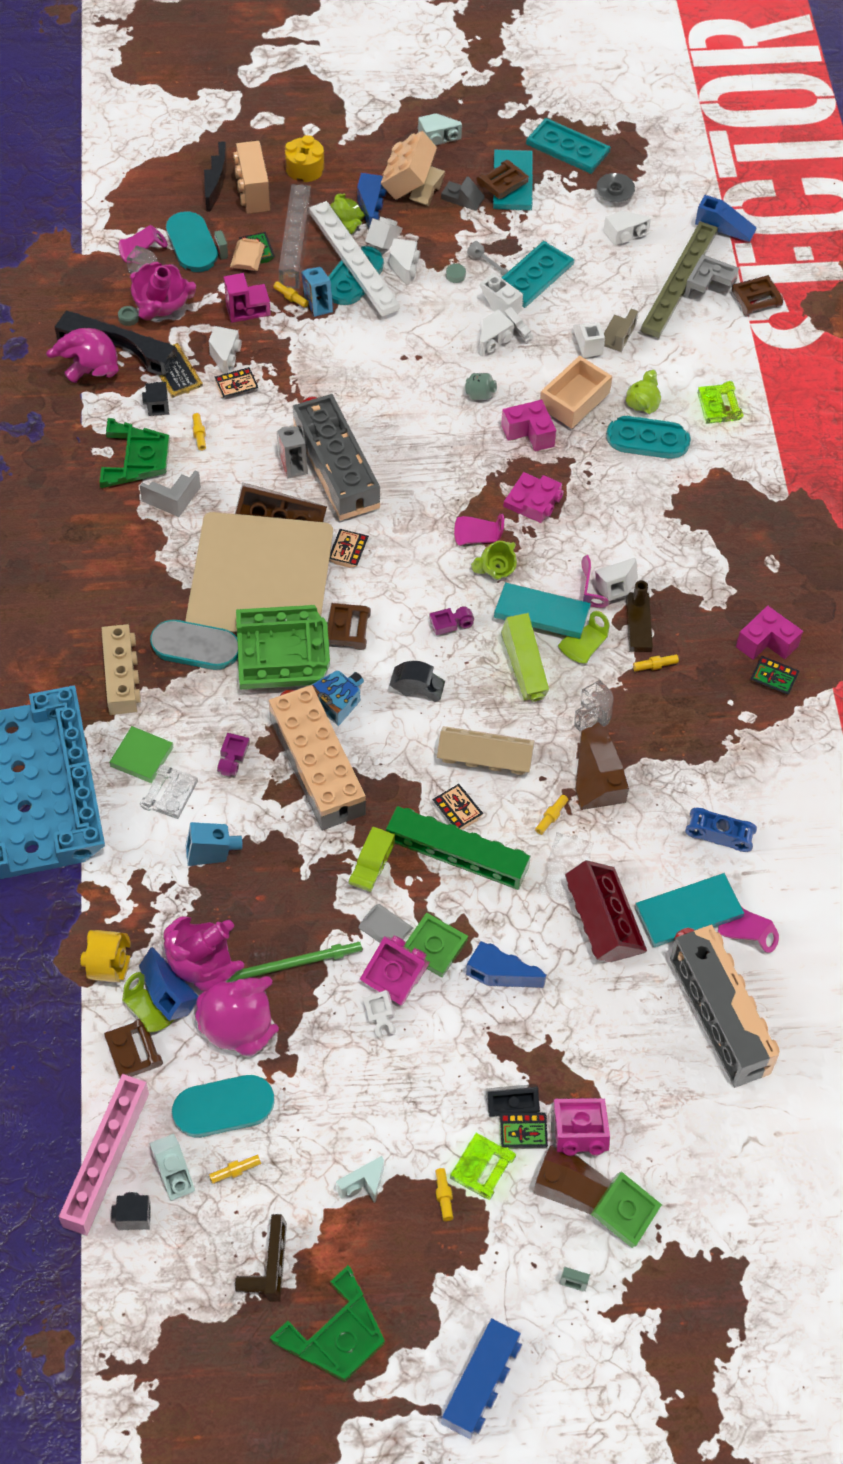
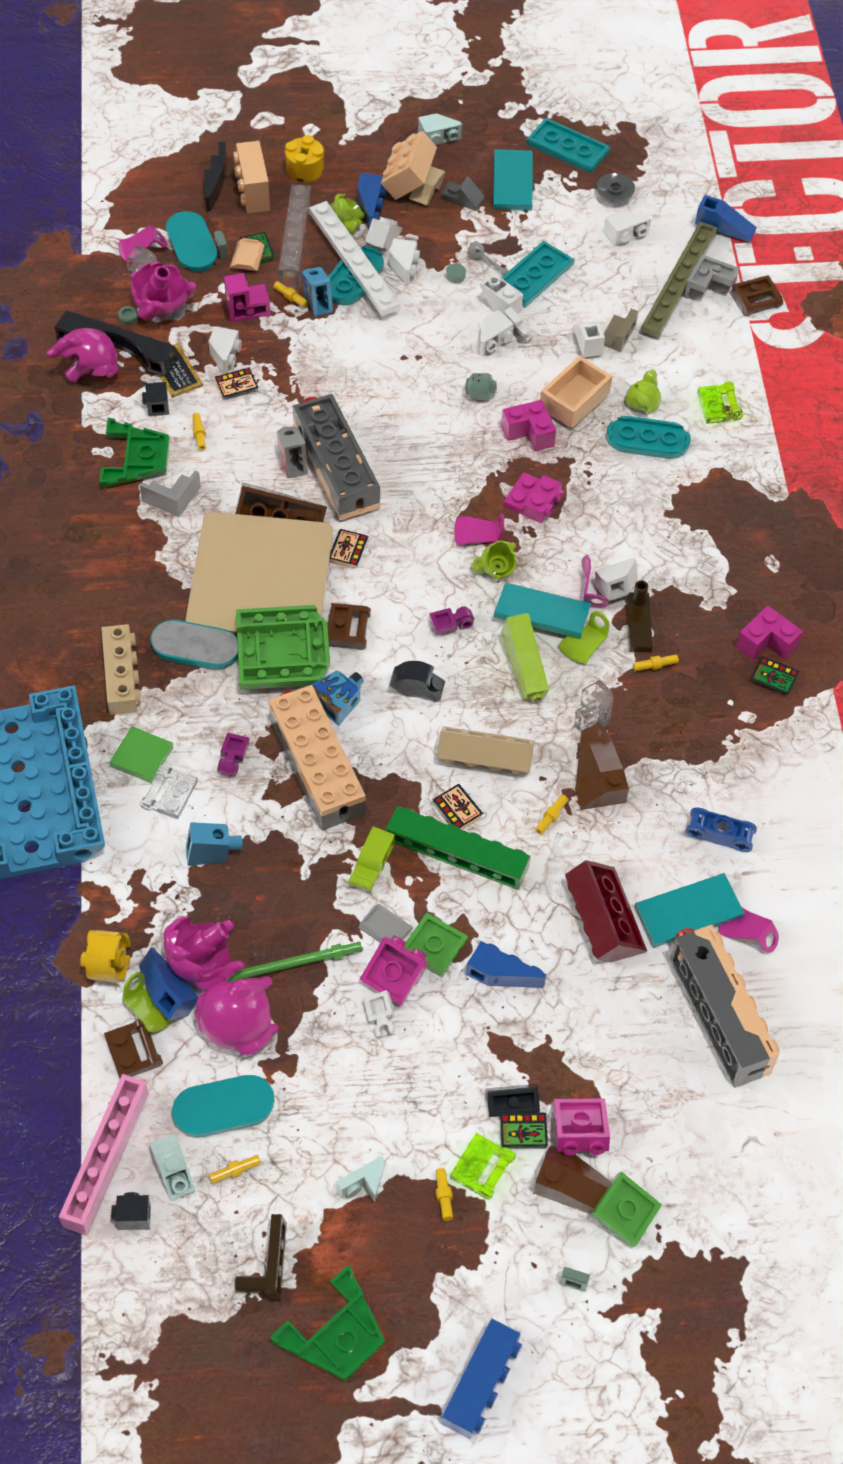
(506, 182): reddish brown plate -> none

